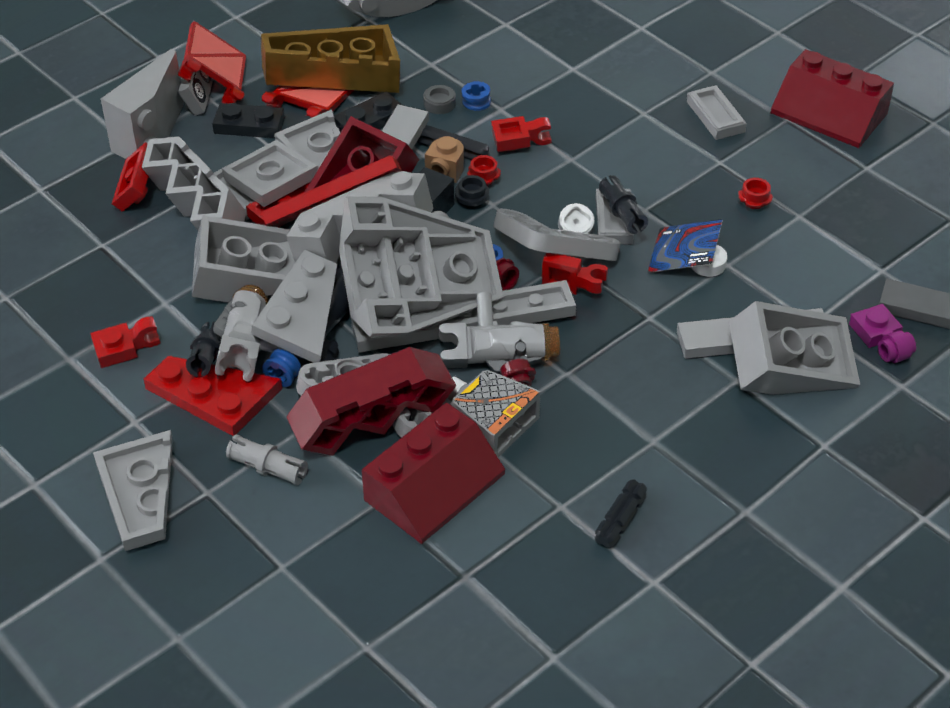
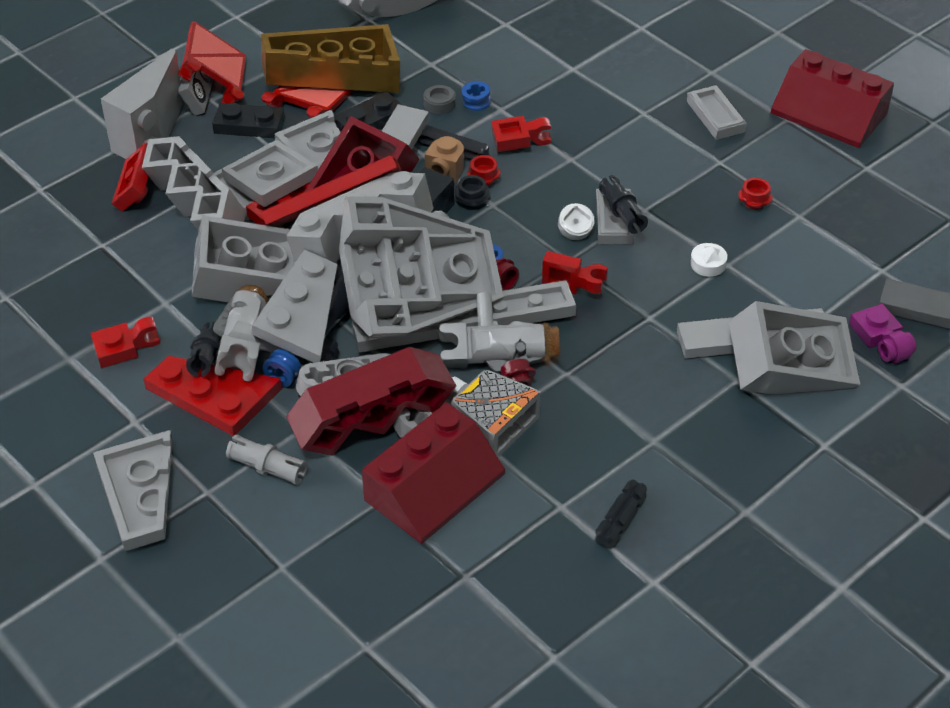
(544, 239): light grey beam -> none
(685, 245): sticker -> none

